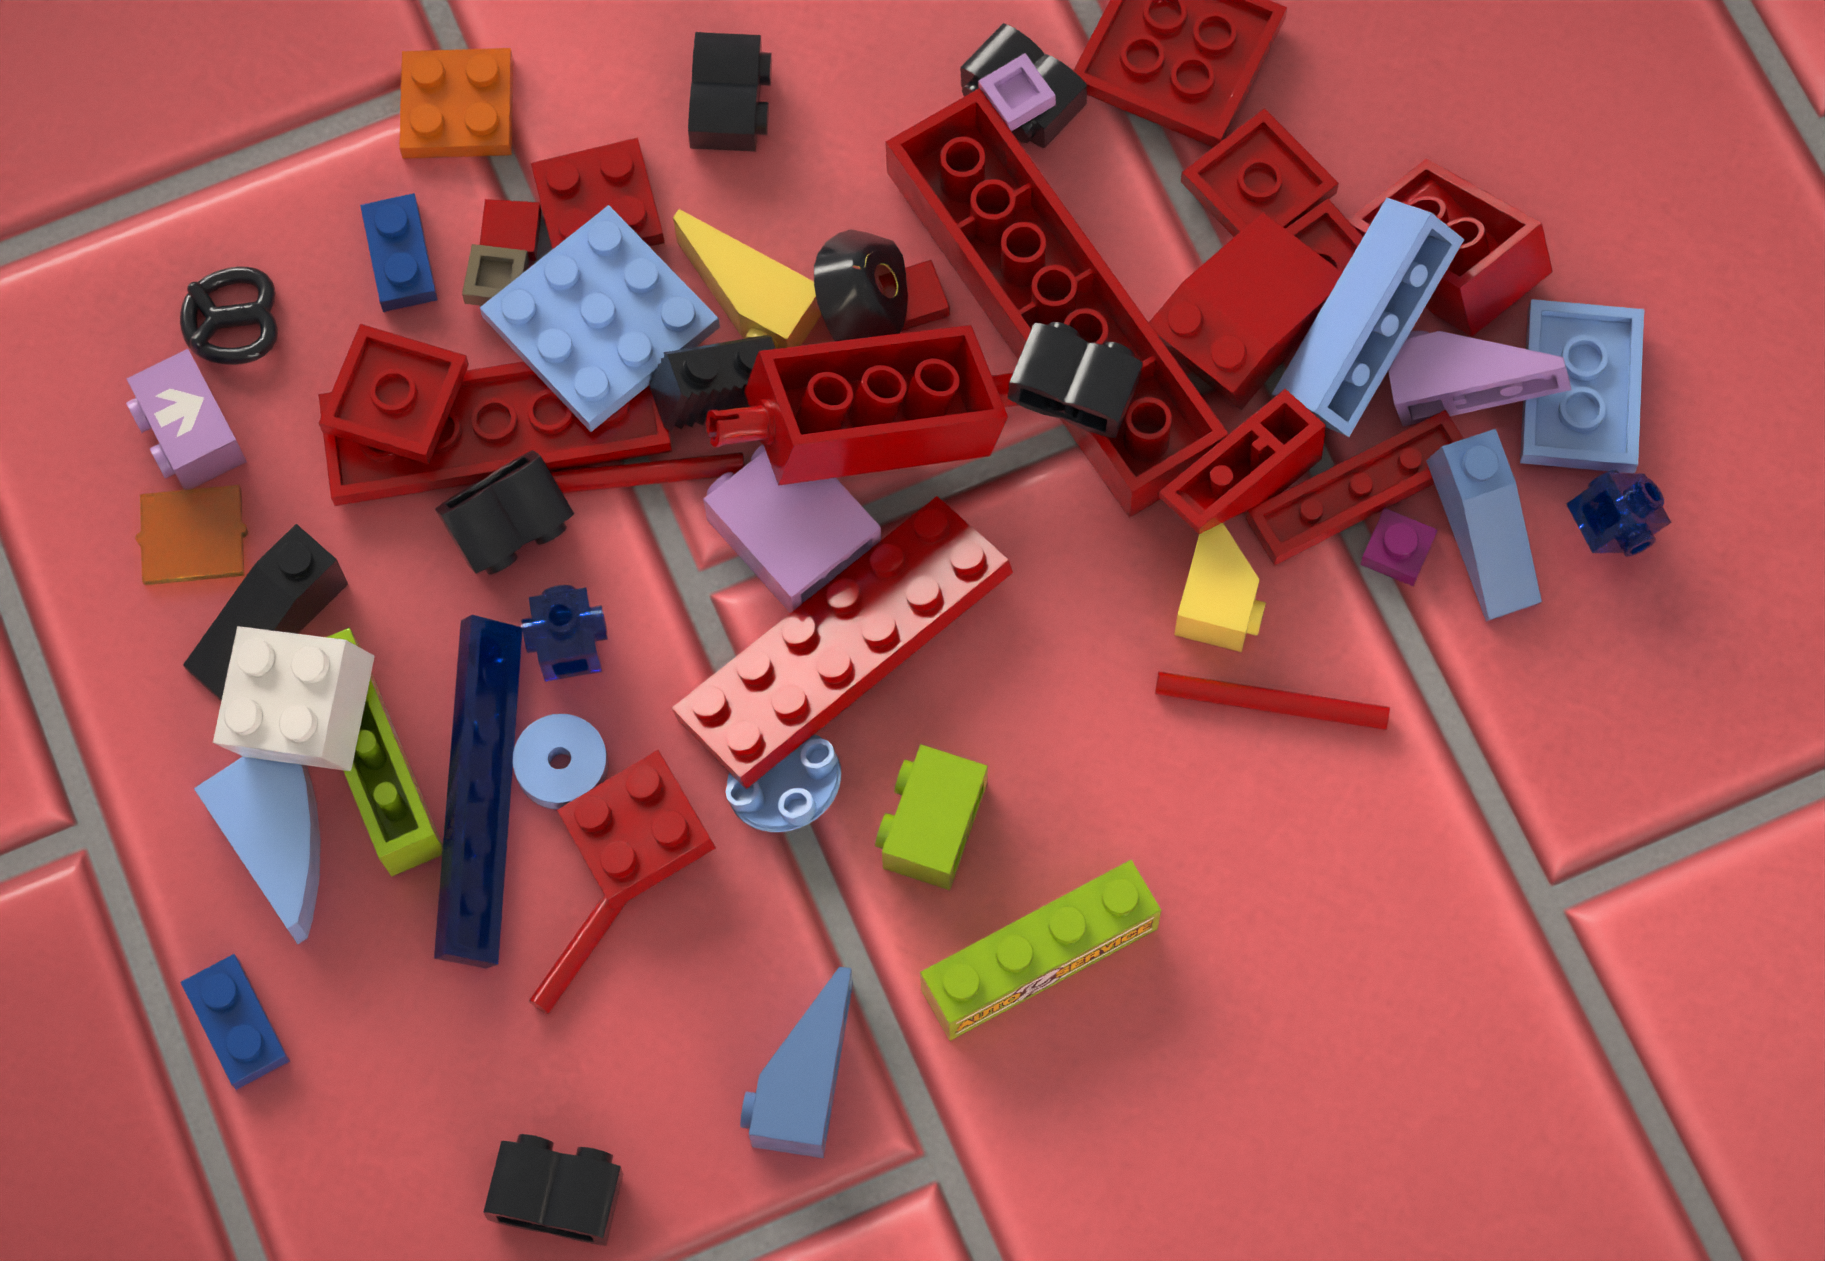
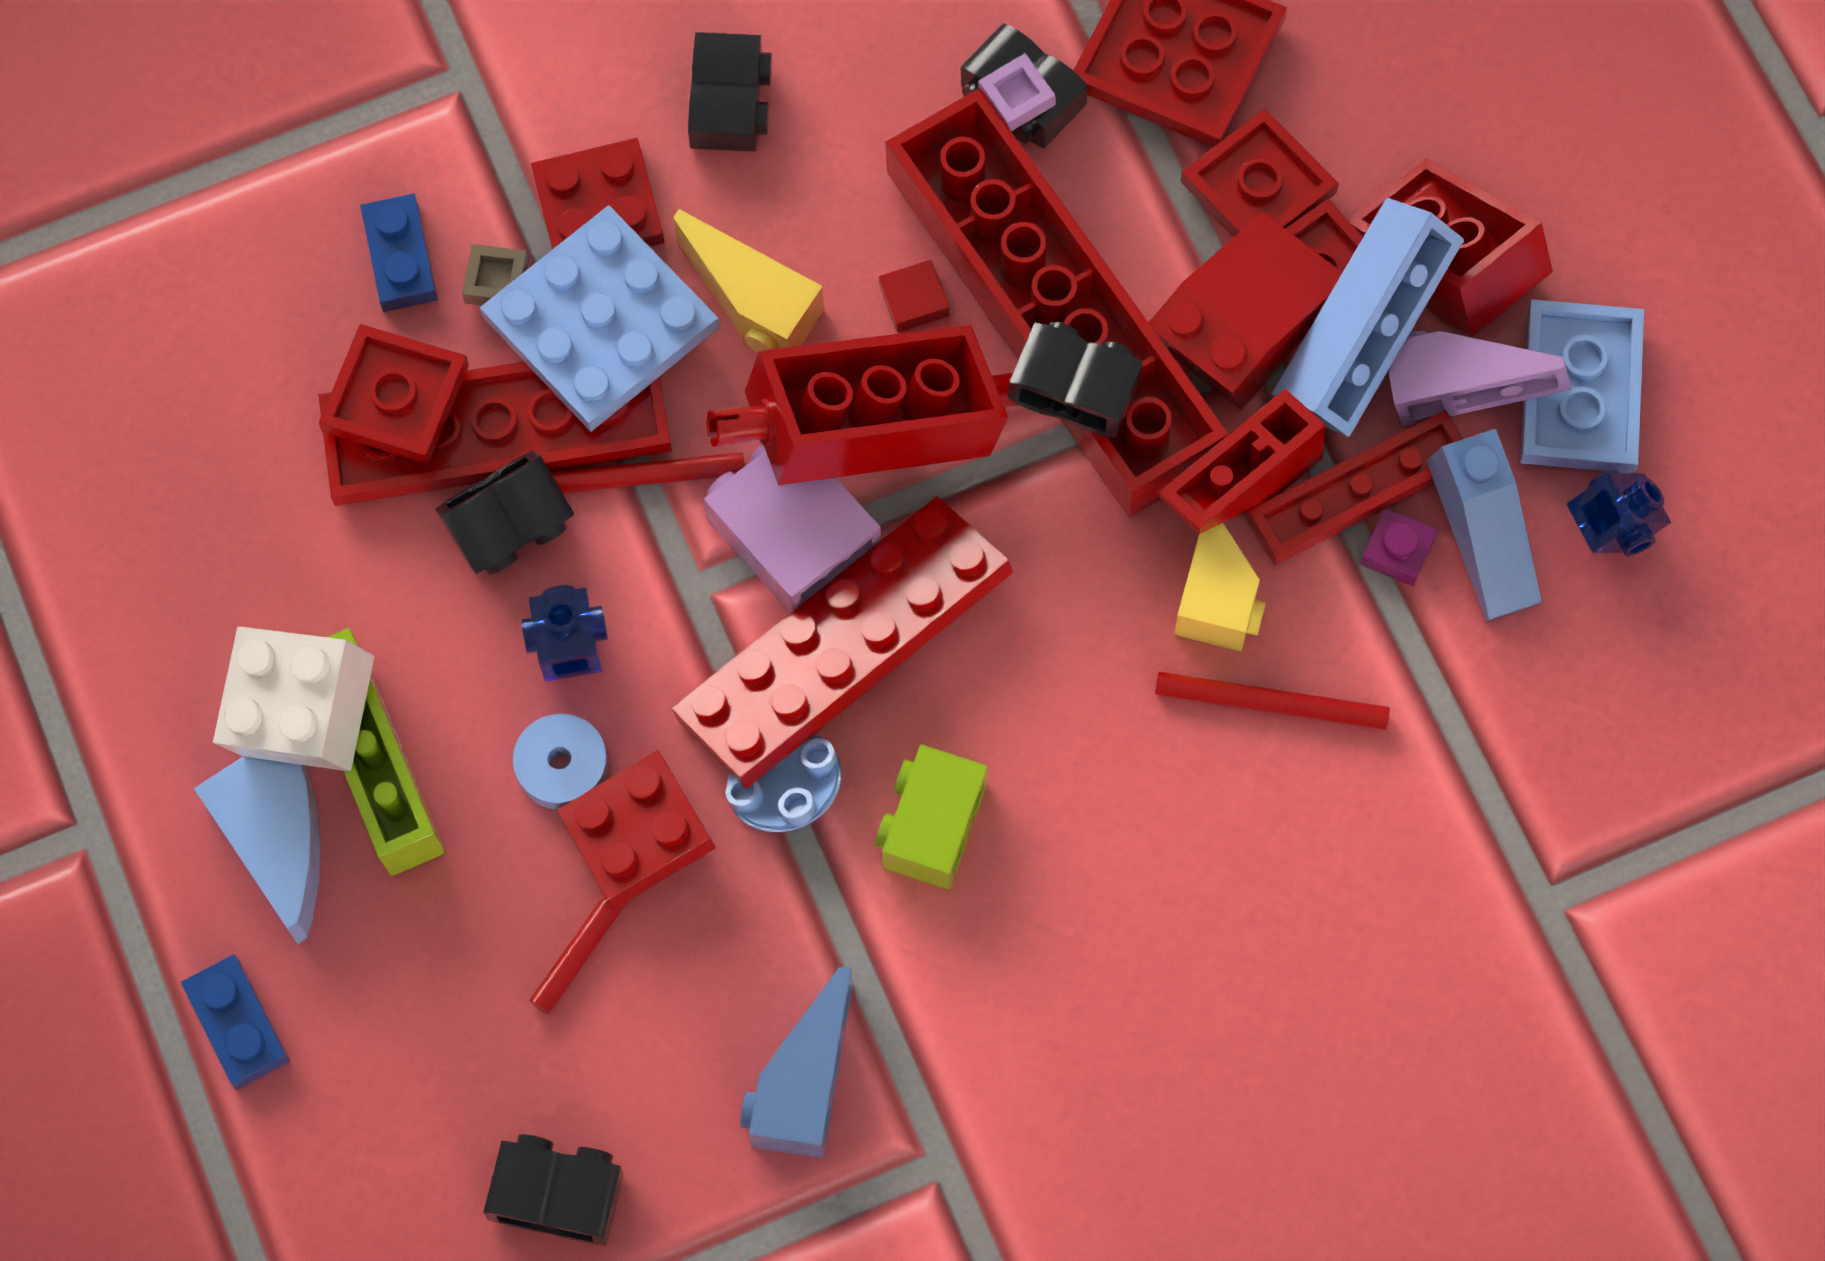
(186, 421): lavender brick -> none
(191, 535): clear yellow piece -> none
(229, 316): black piece -> none
(276, 595): black slope -> none
(456, 103): orange plate -> none
(478, 793): clear blue plate -> none
(511, 225): red tile -> none
(704, 380): black brick -> none
(850, 296): black piece -> none
(1040, 950): lime brick -> none

